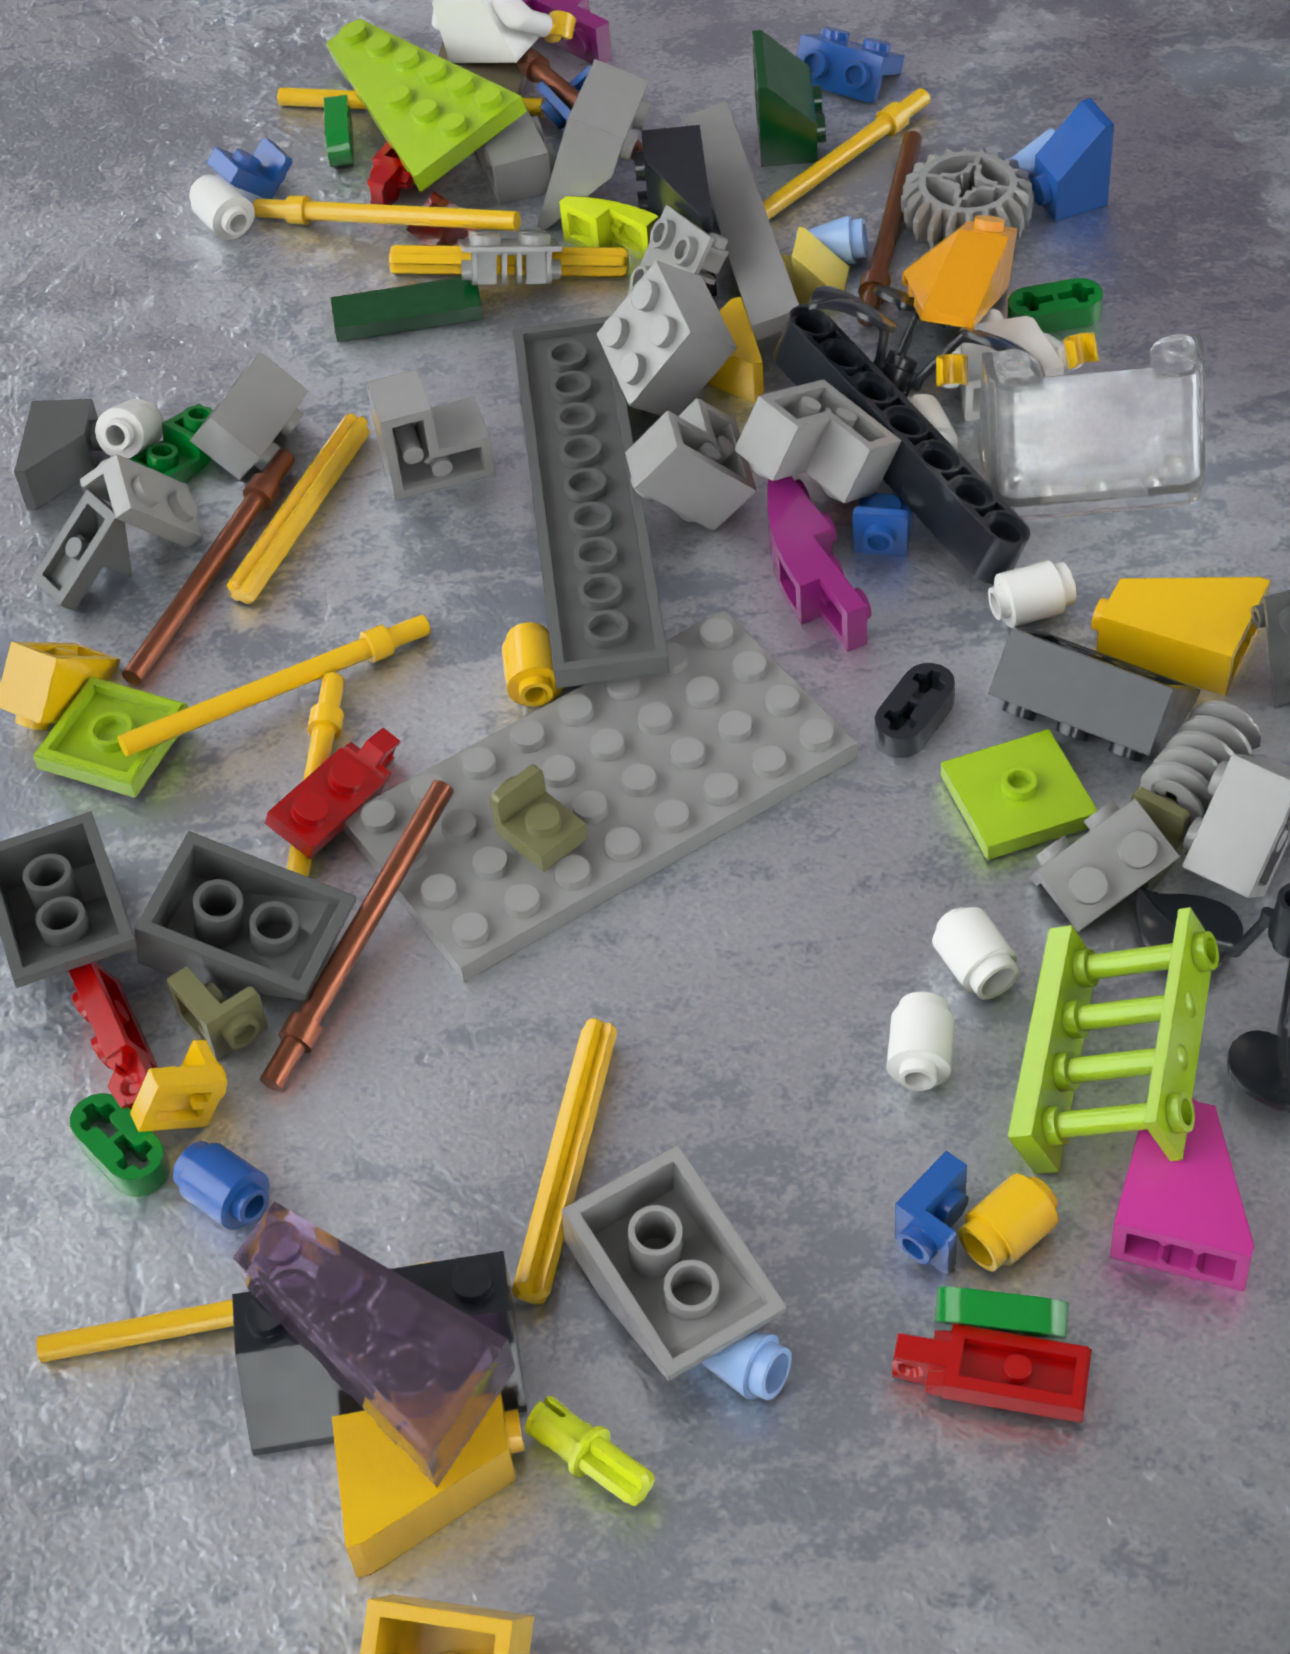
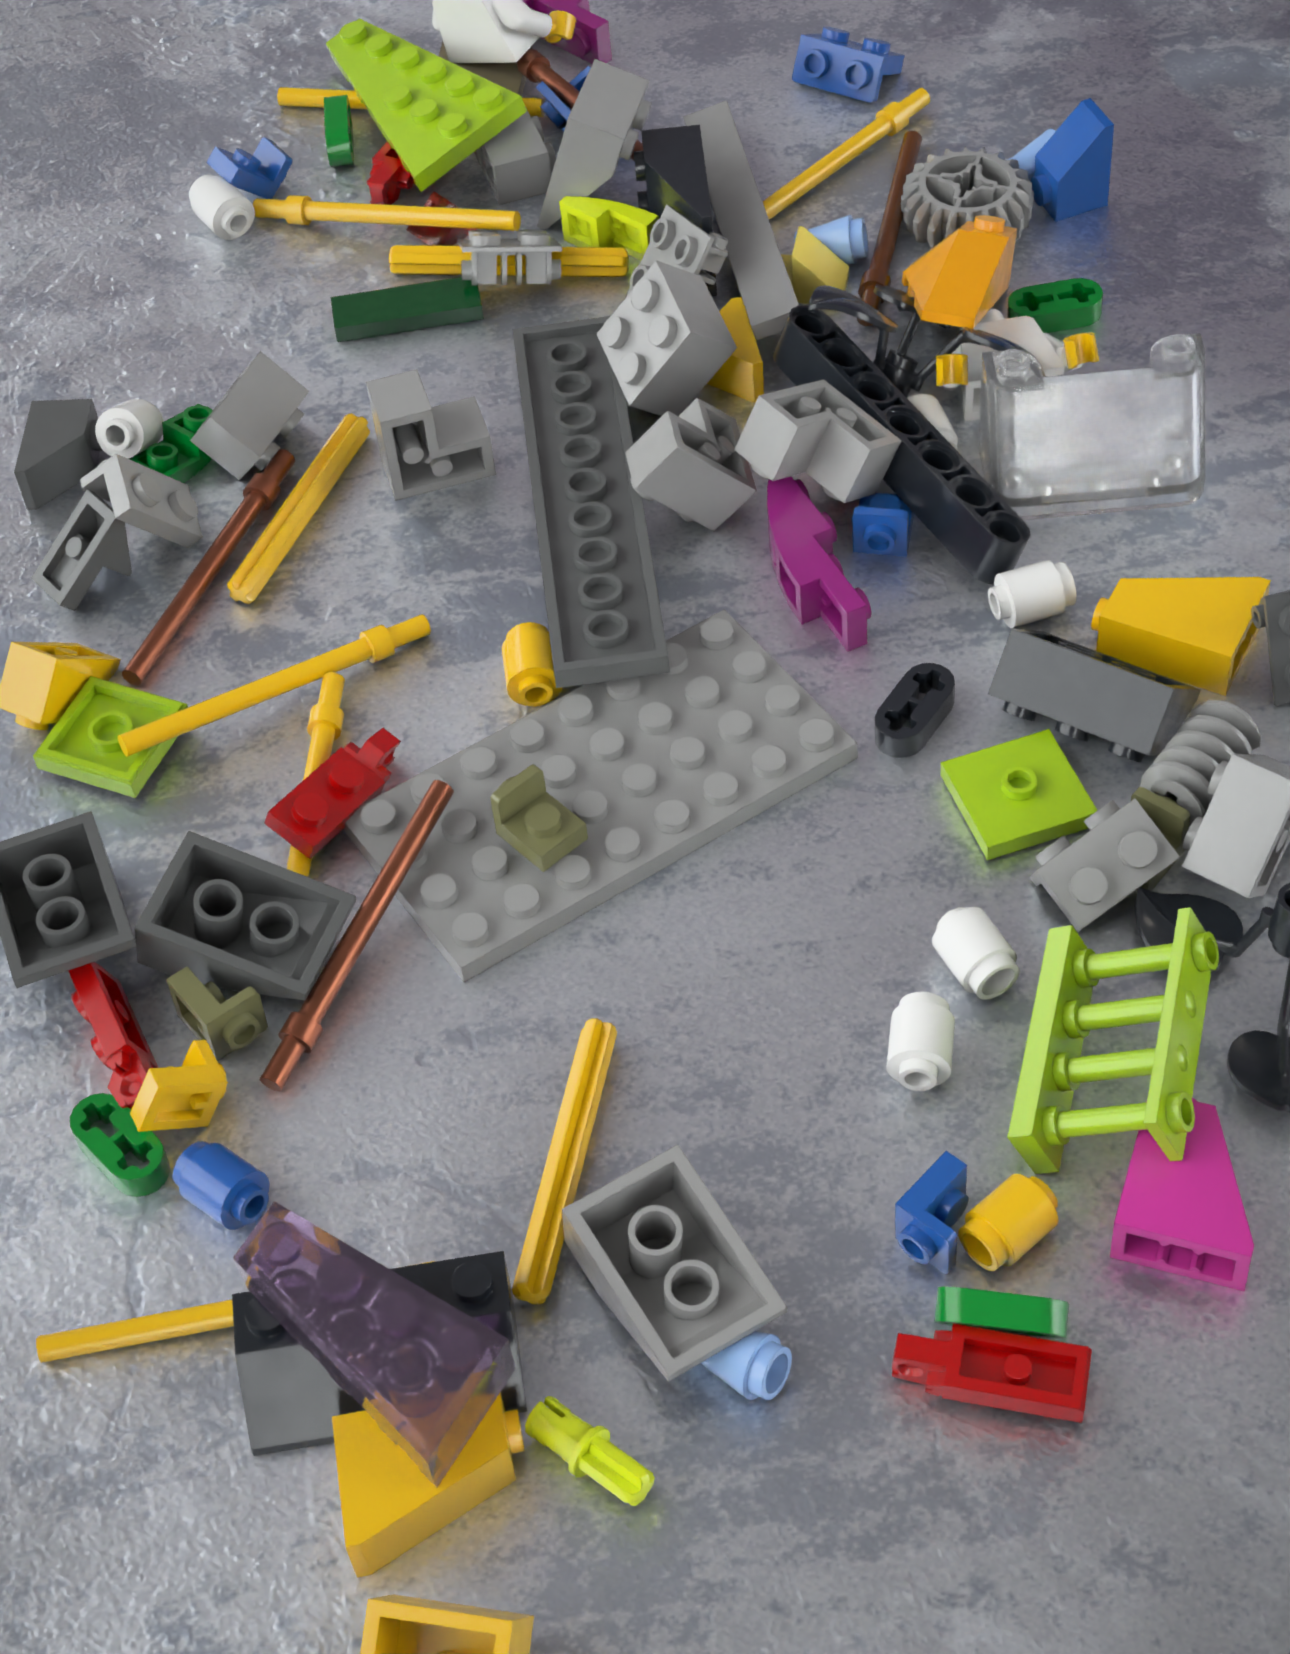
(785, 105): dark green slope -> none

